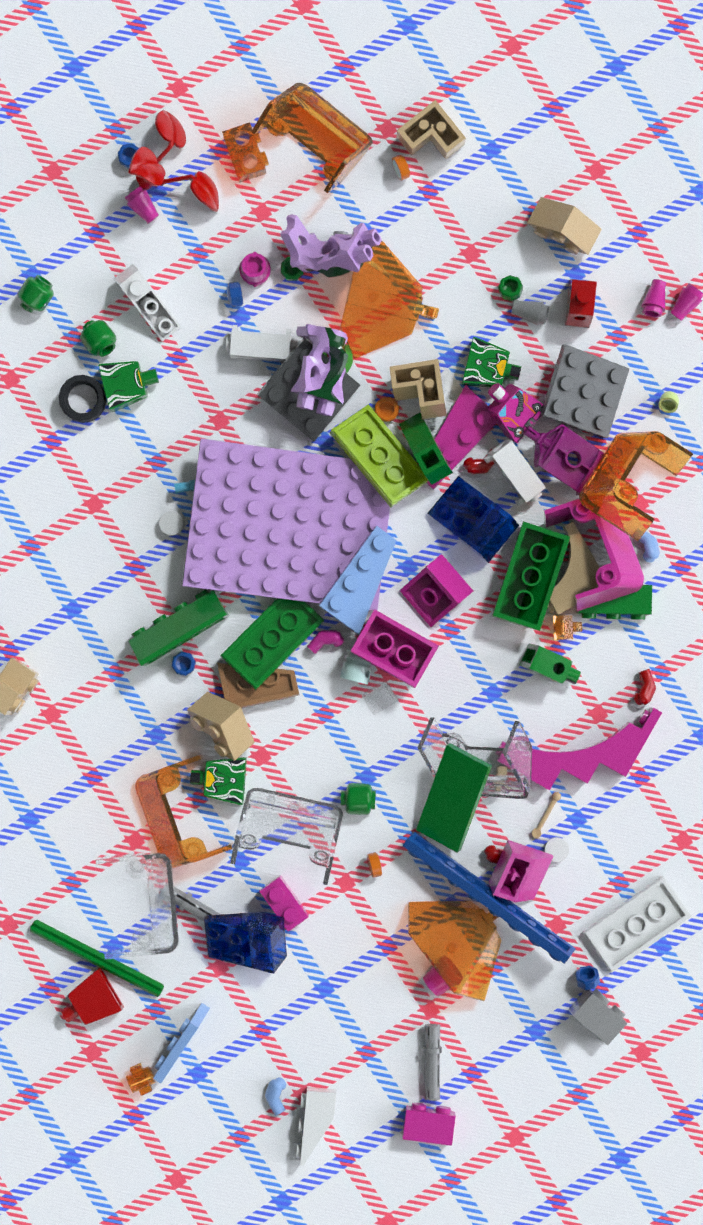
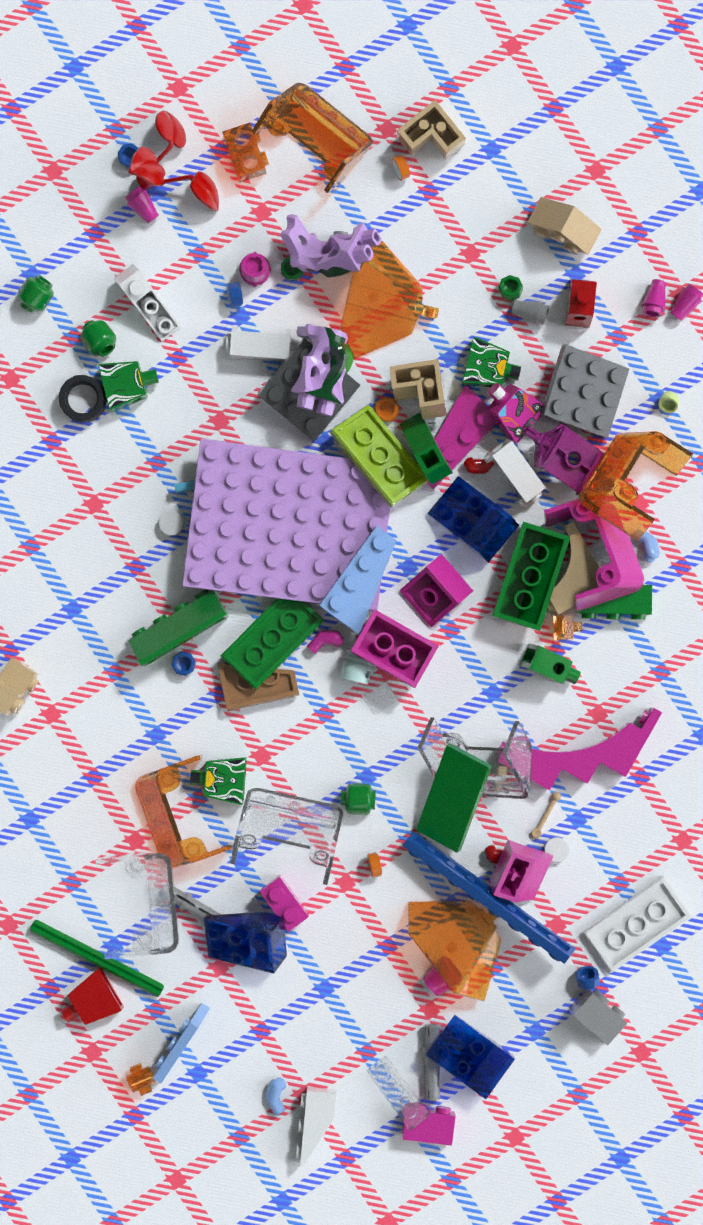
(224, 723): tan brick -> none
(398, 1092): none -> clear plate
(470, 1056): none -> clear blue slope
(647, 690): red arm -> none

